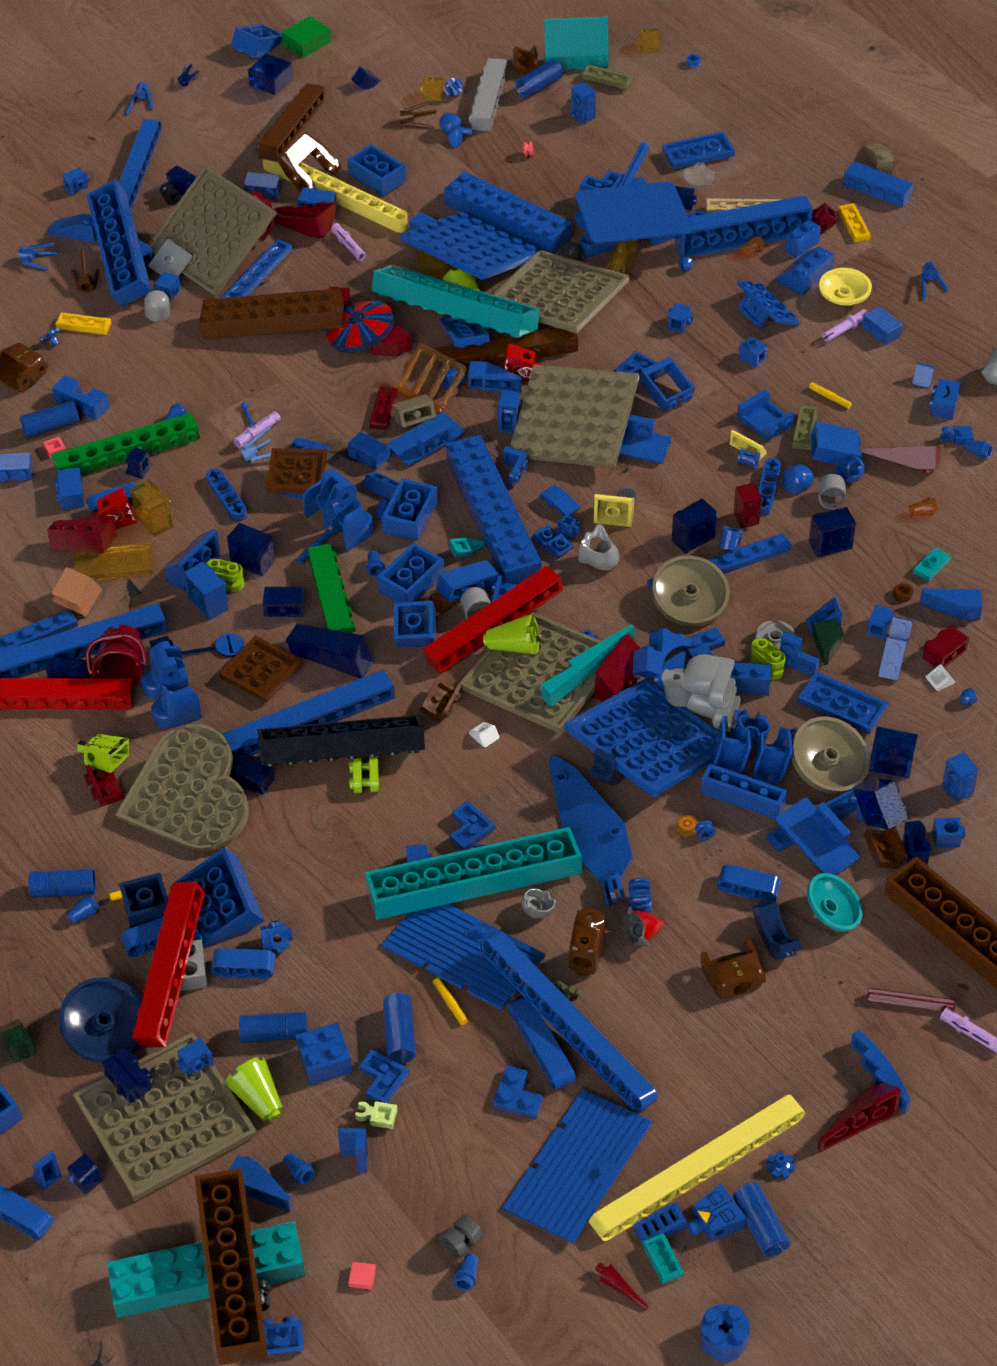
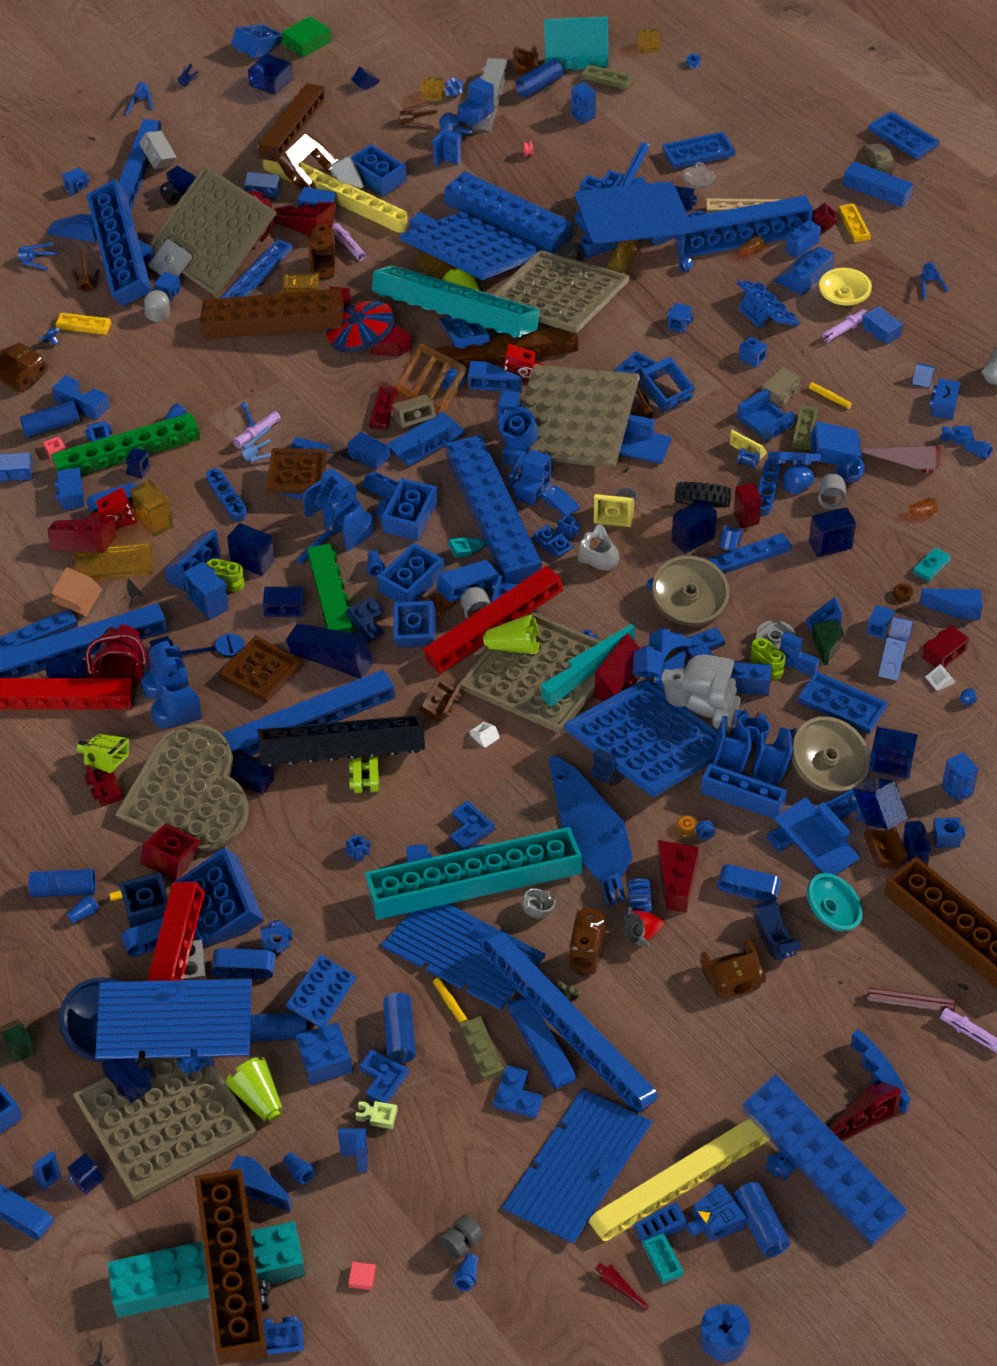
(98, 431): none -> blue brick
(157, 150): none -> light grey brick
(169, 851): none -> dark red slope
(174, 1018): none -> blue door
(300, 282): none -> clear yellow brick
(320, 246): none -> reddish brown piece
(321, 991): none -> blue bracket
(346, 172): none -> light grey slope
(357, 847): none -> blue gear
(363, 617): none -> dark blue plate
(447, 146): none -> blue bracket
(479, 102): none -> blue brick
(482, 1048): none -> olive plate
(518, 428): none -> blue brick
(534, 478): none -> blue brick
(643, 409): none -> reddish brown plant
(677, 873): none -> dark red wedge
(713, 494): none -> black tyre
(782, 386): none -> dark tan brick
(795, 458): none -> blue plate
(824, 1160): none -> blue brick
(903, 135): none -> blue plate

